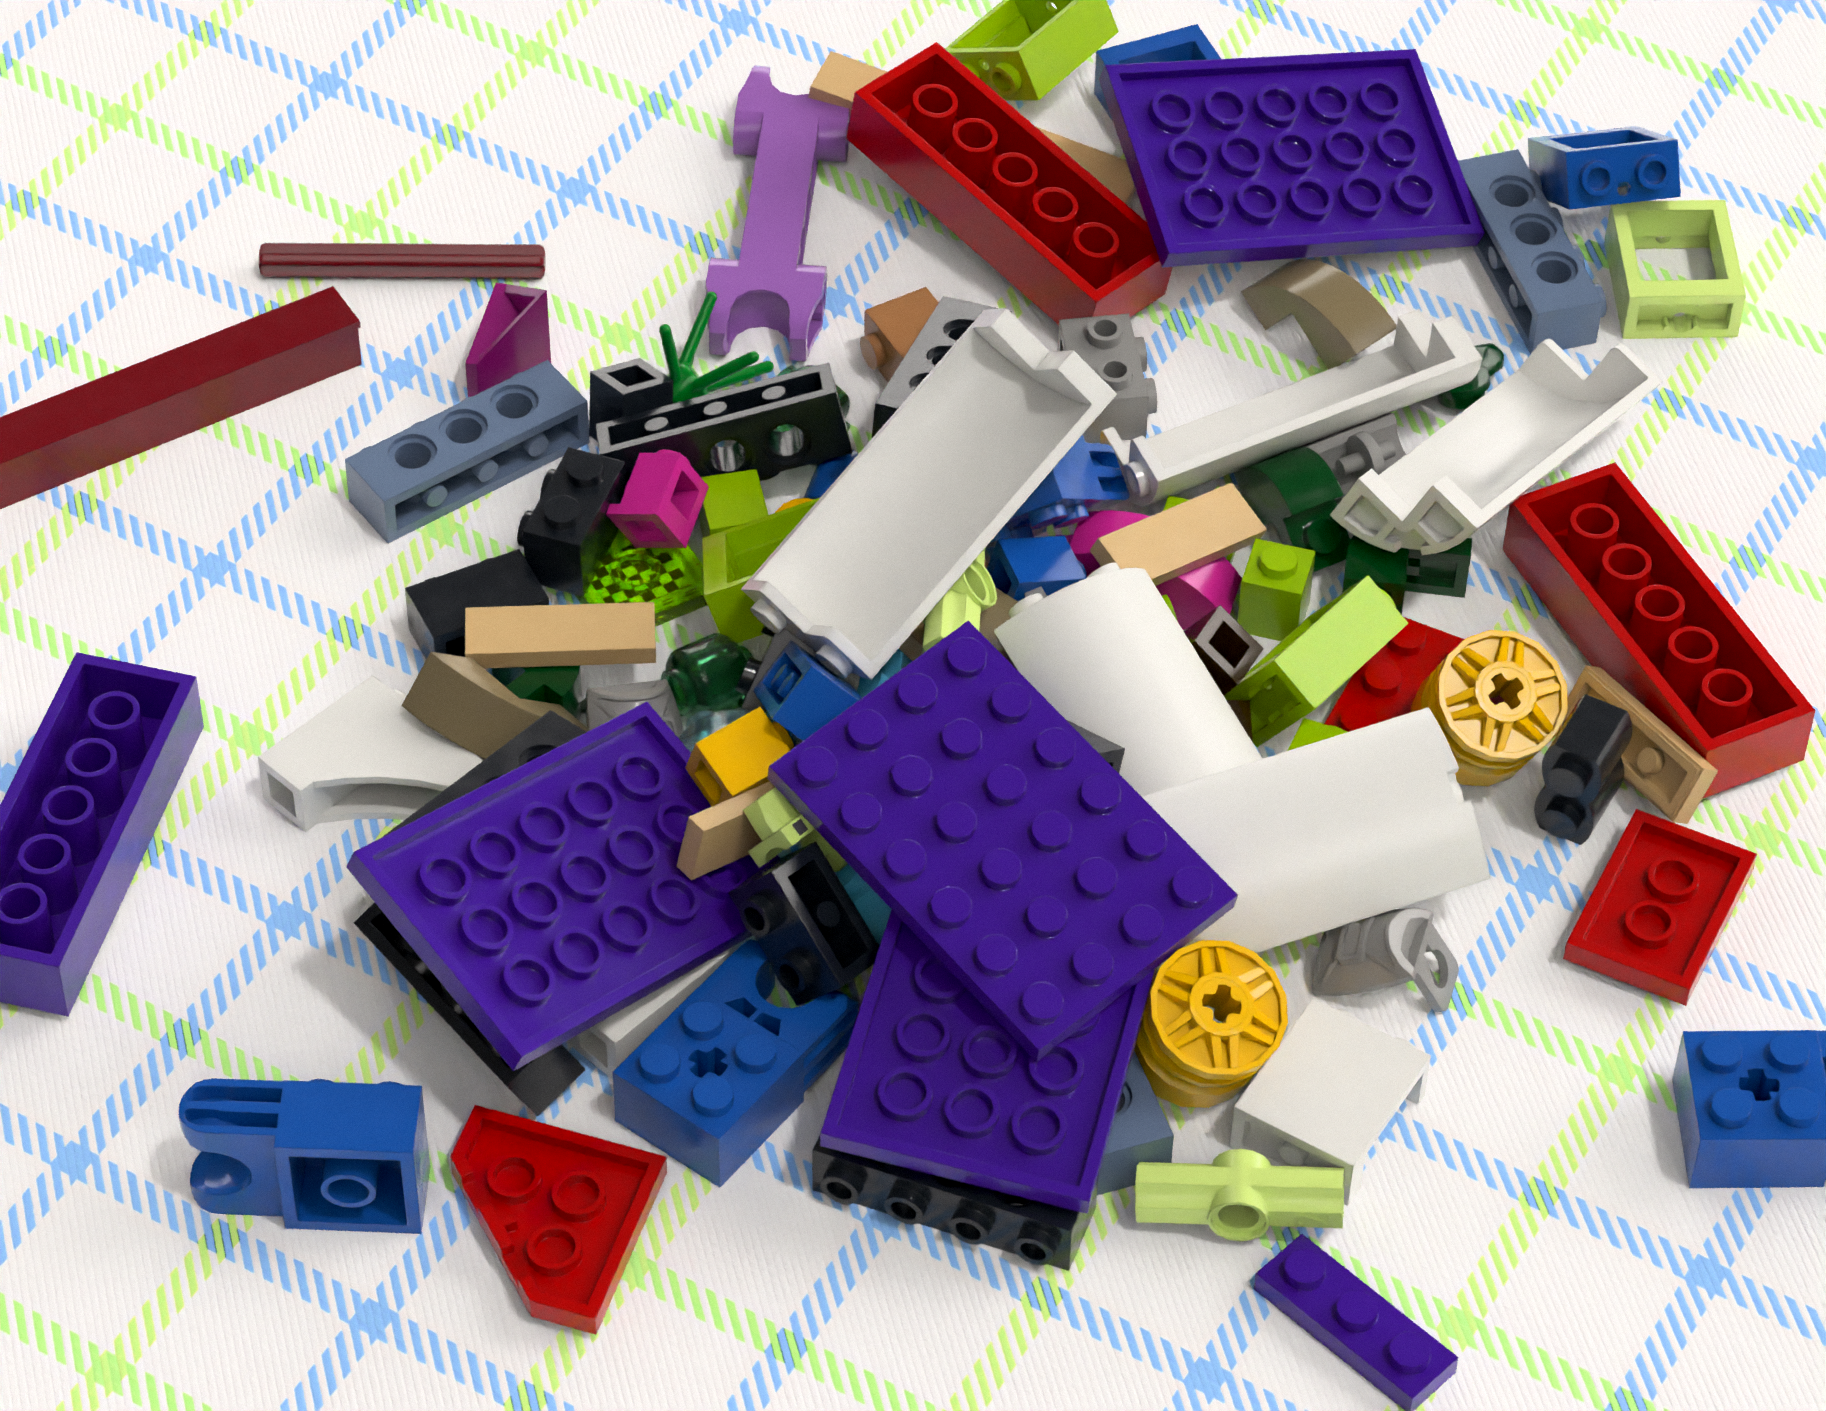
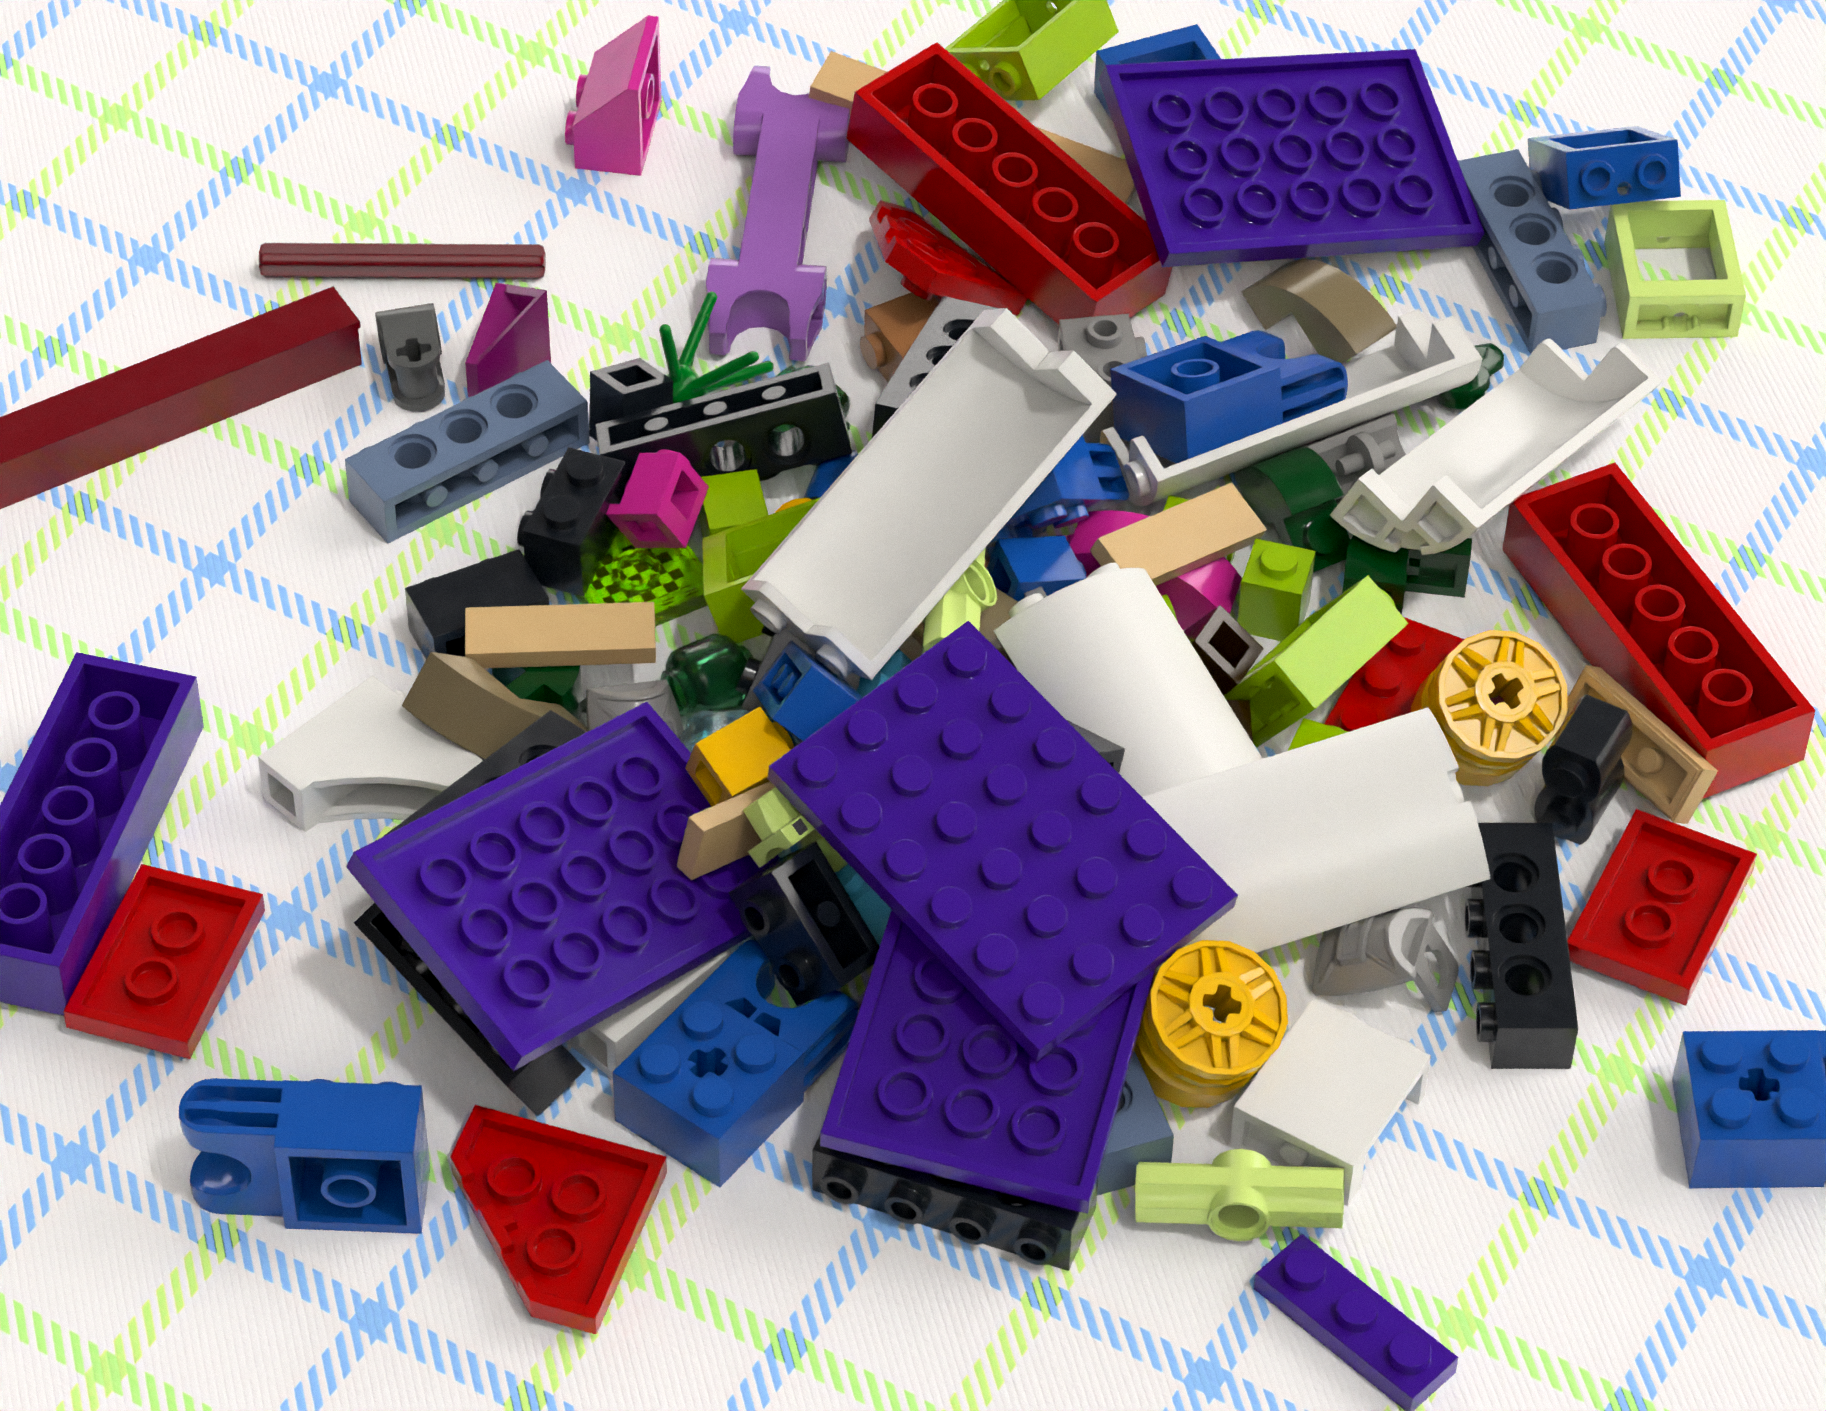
(164, 961): none -> red plate
(412, 355): none -> dark grey piece
(618, 102): none -> dark pink slope
(937, 263): none -> red plate
(1219, 392): none -> blue brick
(1522, 951): none -> black brick

